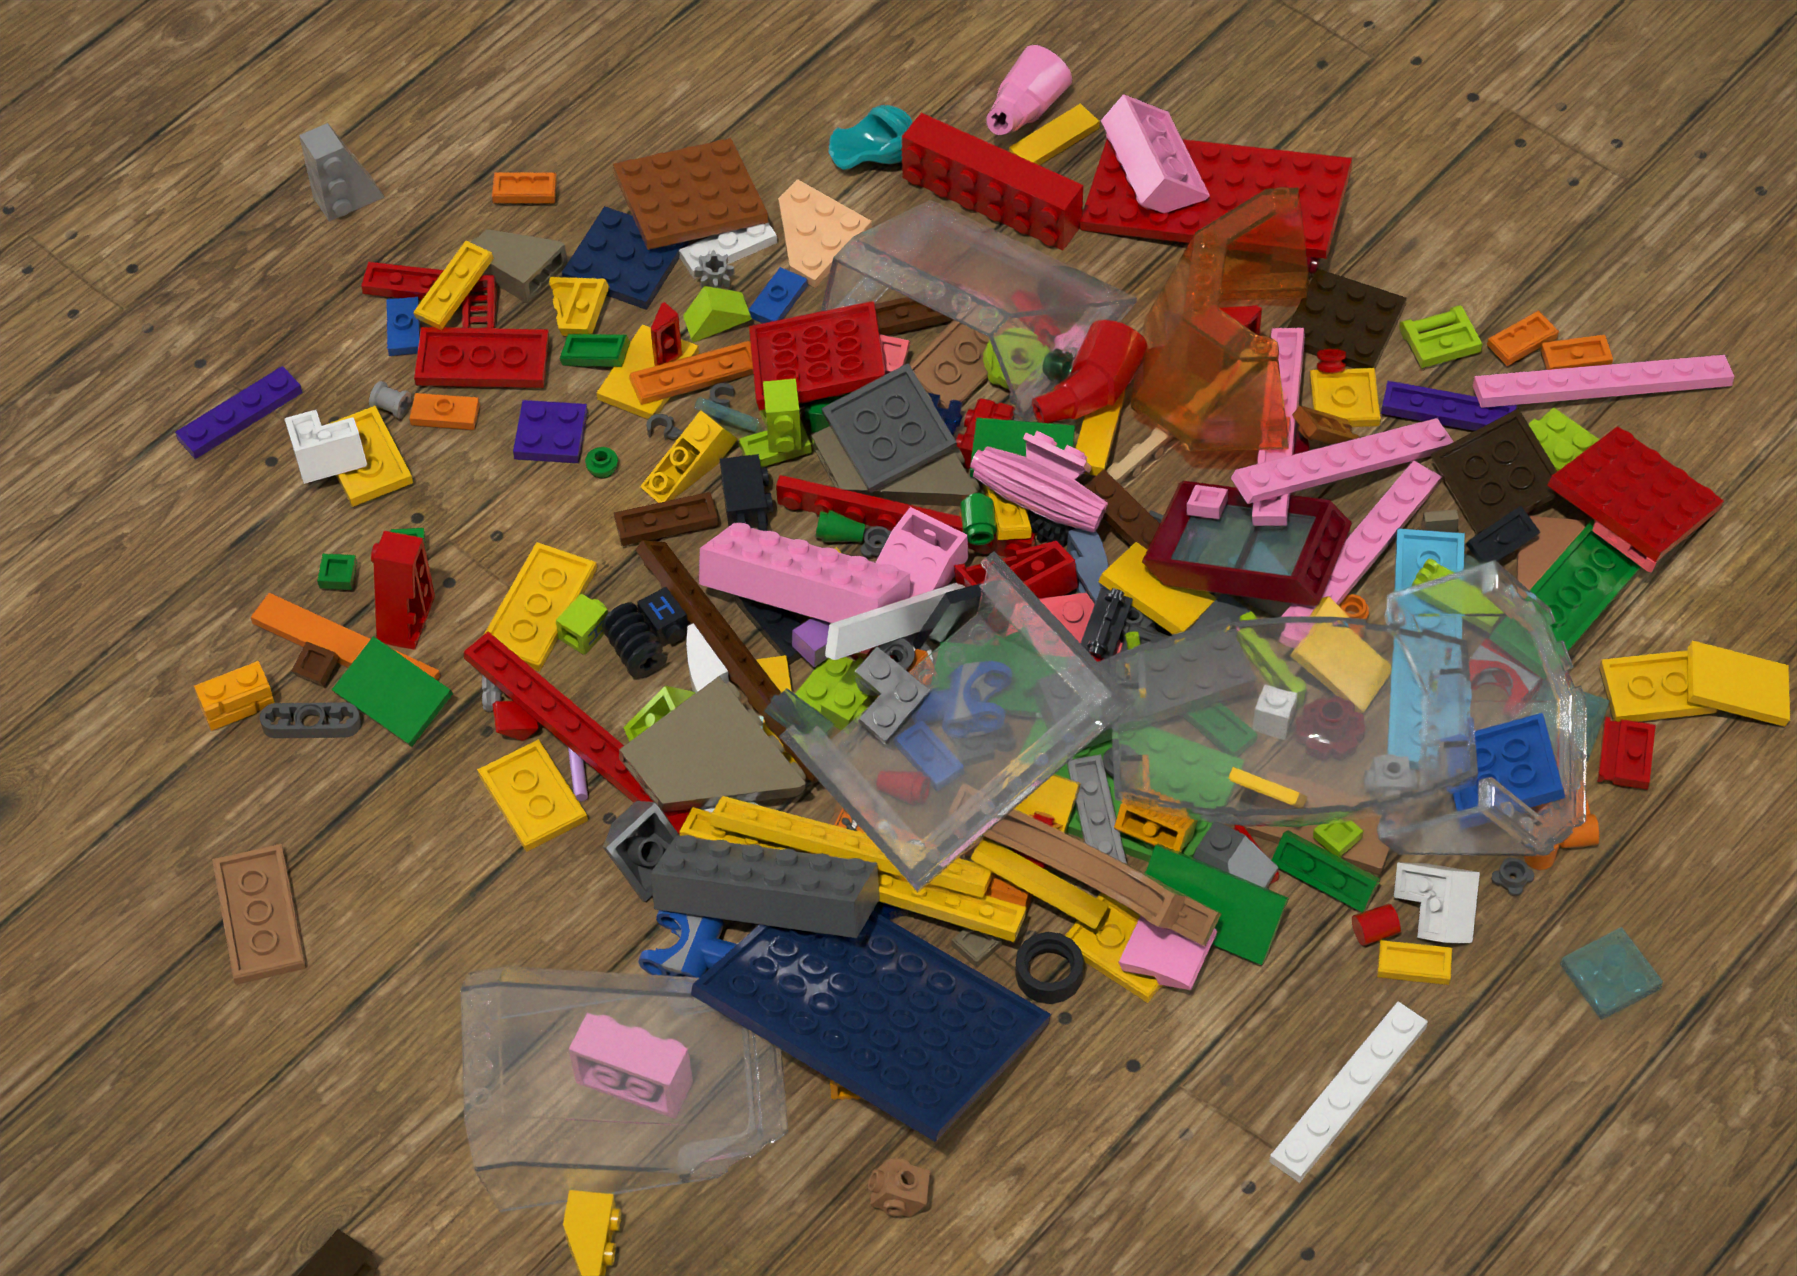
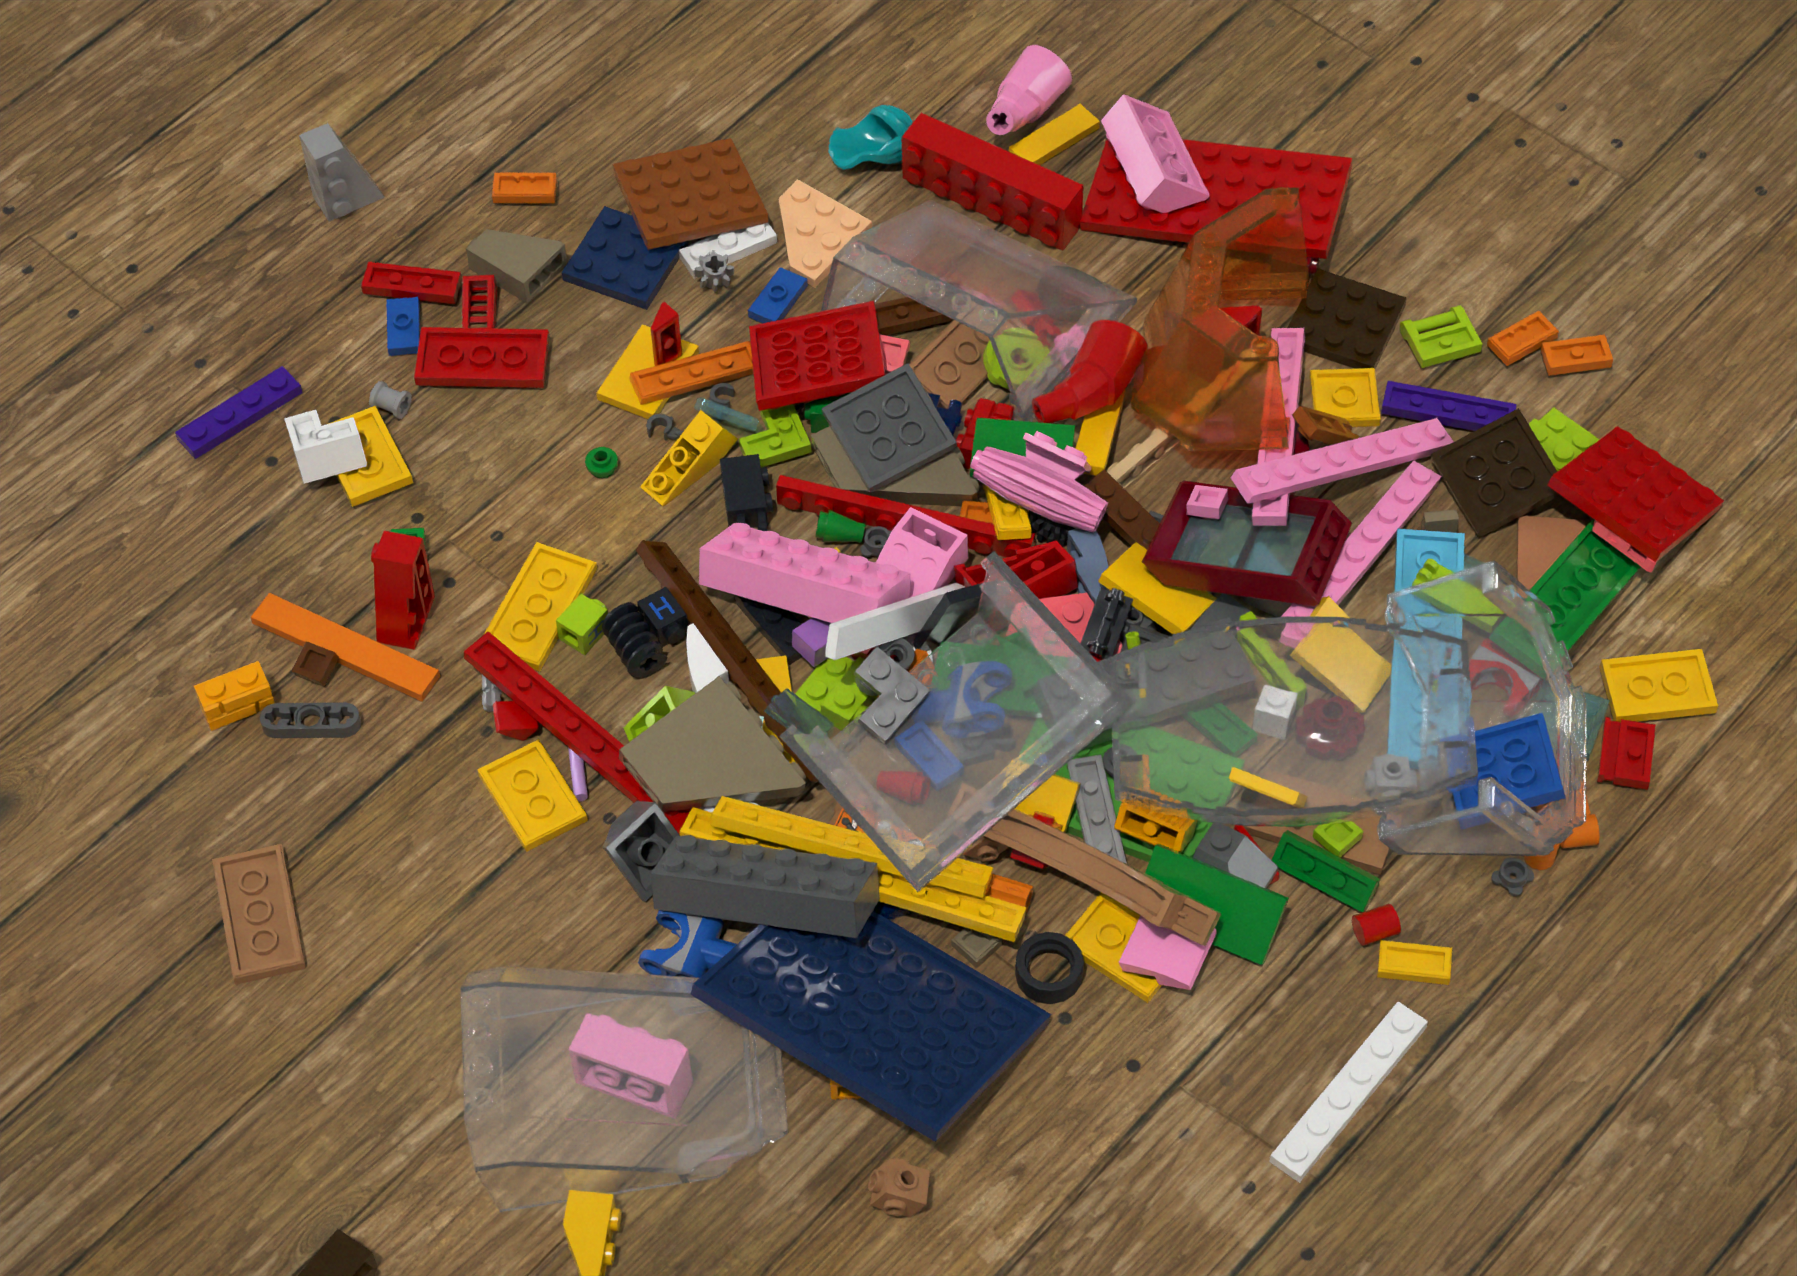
(337, 571): green plate -> none
(392, 691): green tile -> none
(444, 411): orange plate -> none
(453, 285): yellow tile -> none
(550, 431): dark purple plate -> none
(578, 303): yellow wing -> none
(594, 350): green tile -> none
(666, 518): reddish brown plate -> none
(714, 312): lime slope -> none
(782, 415): lime brick -> none
(978, 518): green brick -> none
(1039, 882): yellow tile -> none
(1057, 365): clear green plate -> none
(1331, 360): red bush -> none
(1355, 604): orange plate -> none
(1446, 899): white panel -> none
(1503, 537): black plate -> none
(1602, 381): bright pink plate -> none
(1611, 973): clear light blue plate -> none
(1738, 683): yellow tile -> none

